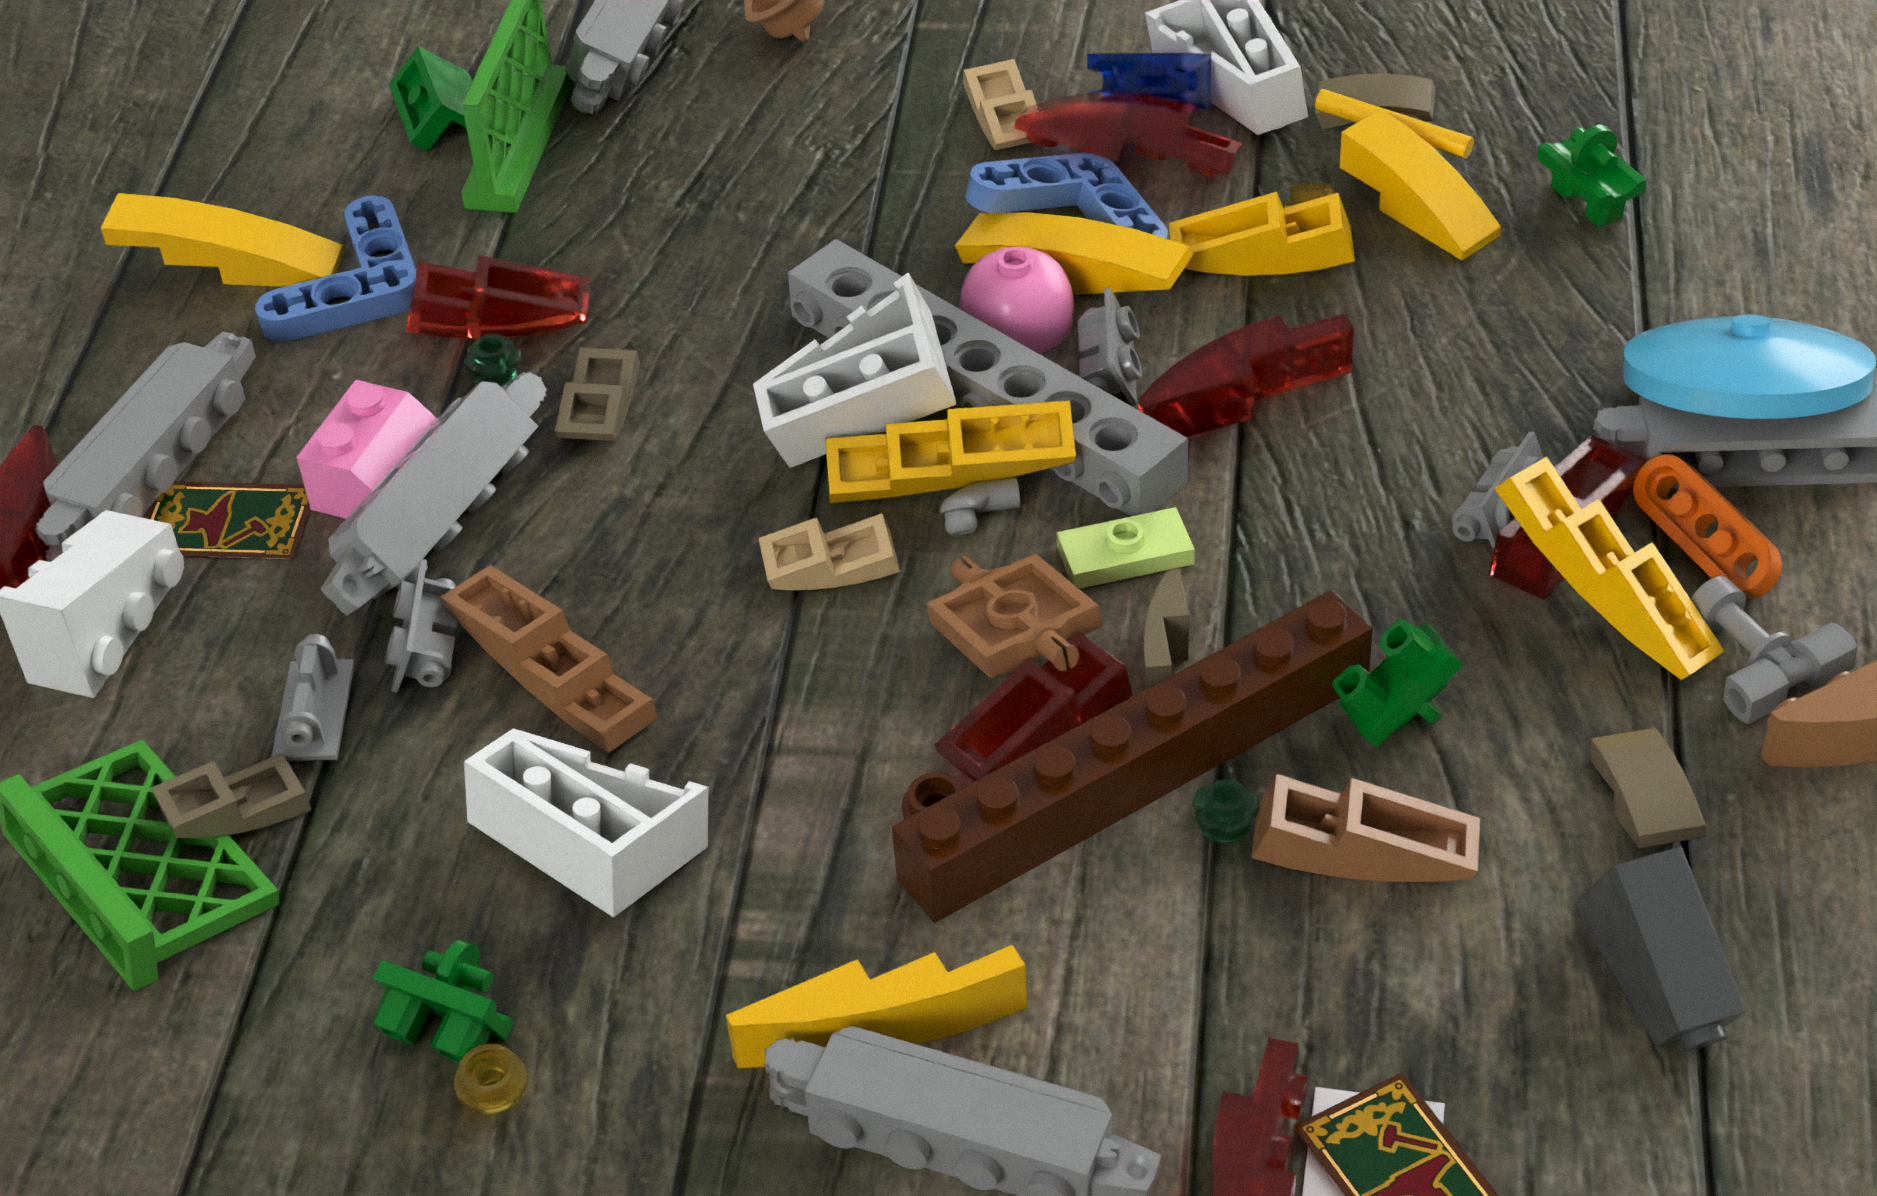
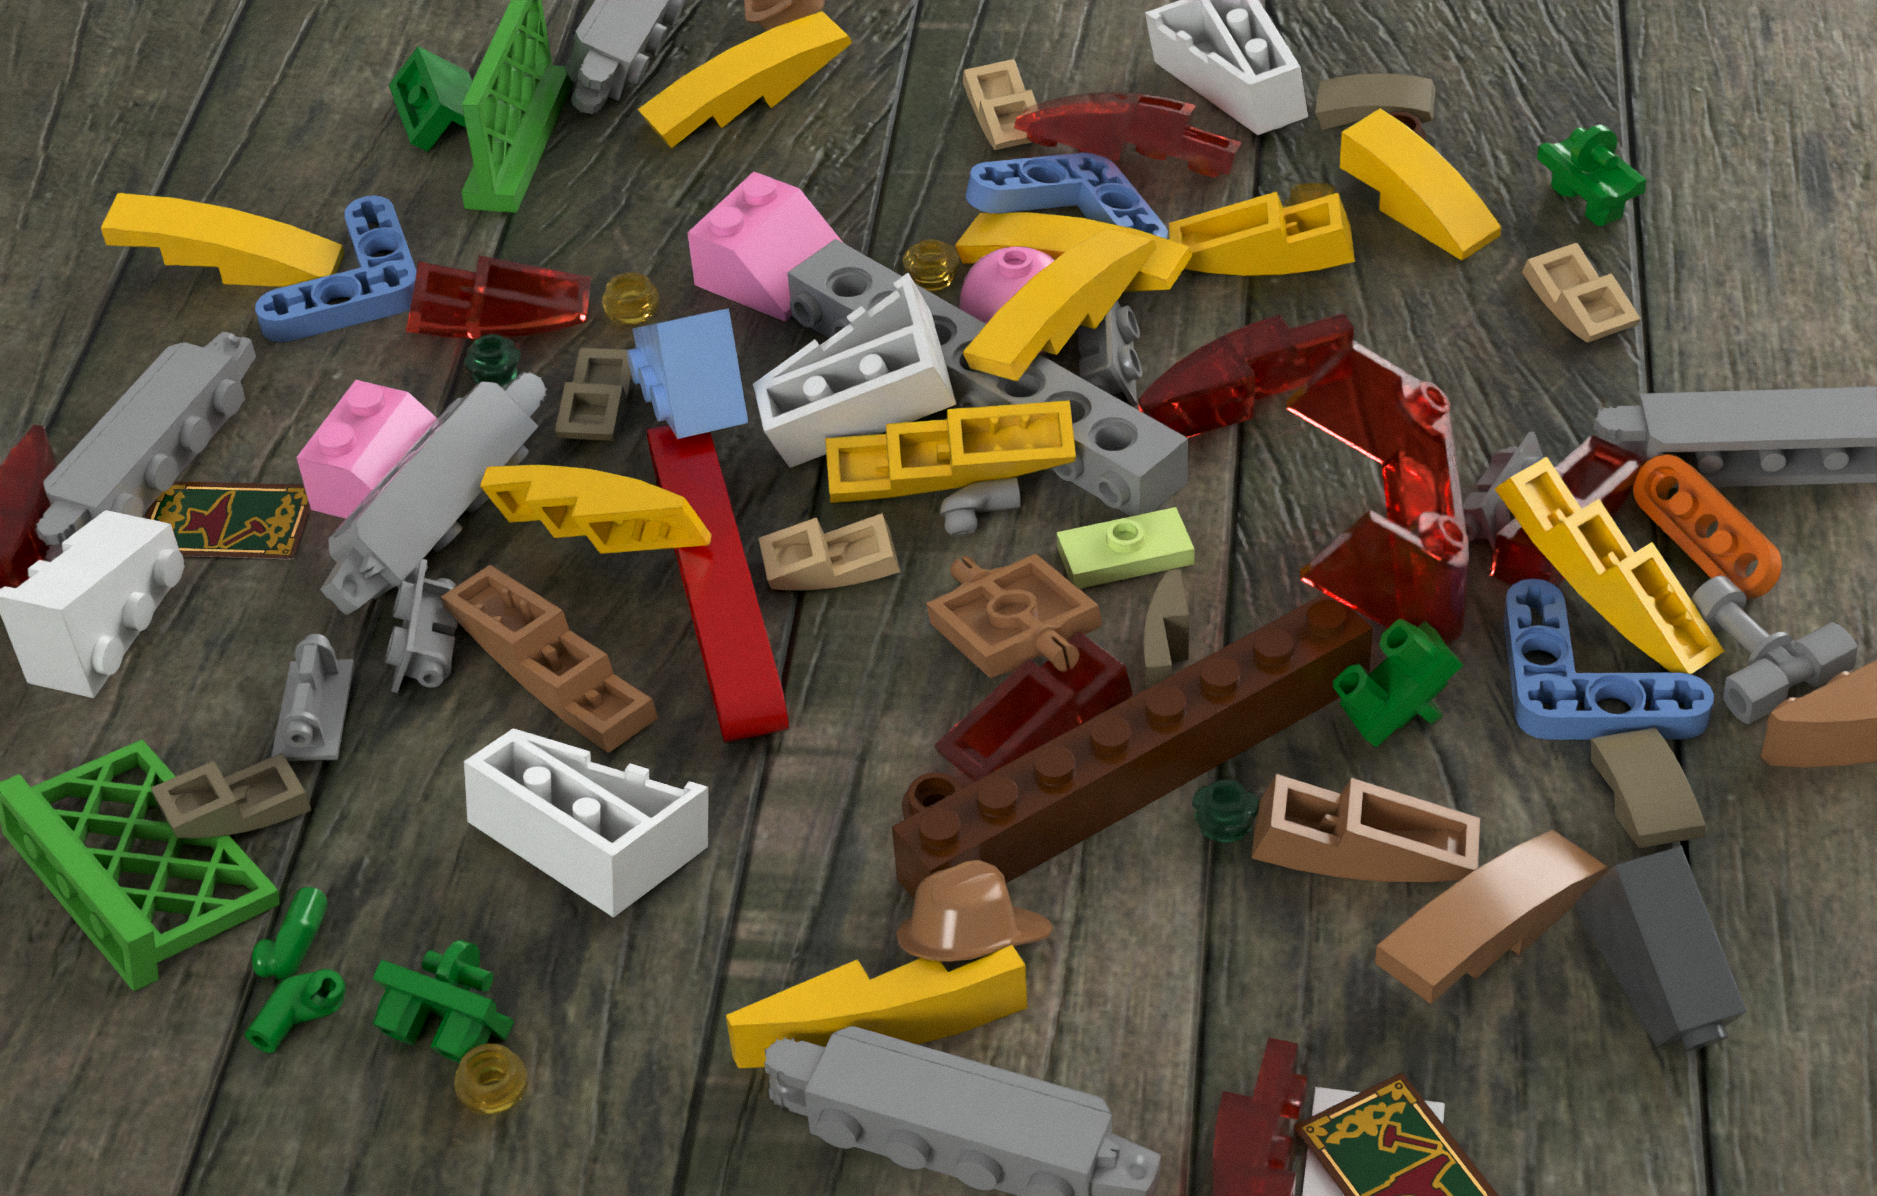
(295, 937): none -> green arm
(295, 1002): none -> green arm
(605, 507): none -> yellow slope
(630, 298): none -> clear yellow plate
(690, 372): none -> light blue wedge
(721, 592): none -> red beam
(732, 81): none -> yellow slope
(754, 242): none -> bright pink slope
(931, 264): none -> clear yellow plate
(967, 916): none -> medium nougat piece
(1055, 301): none -> yellow slope
(1167, 75): clear blue hinge -> none
(1356, 110): yellow bar -> none
(1419, 556): none -> clear red windscreen
(1488, 913): none -> medium nougat slope
(1565, 688): none -> medium blue beam
(1578, 296): none -> tan slope
(1749, 367): medium azure dish -> none

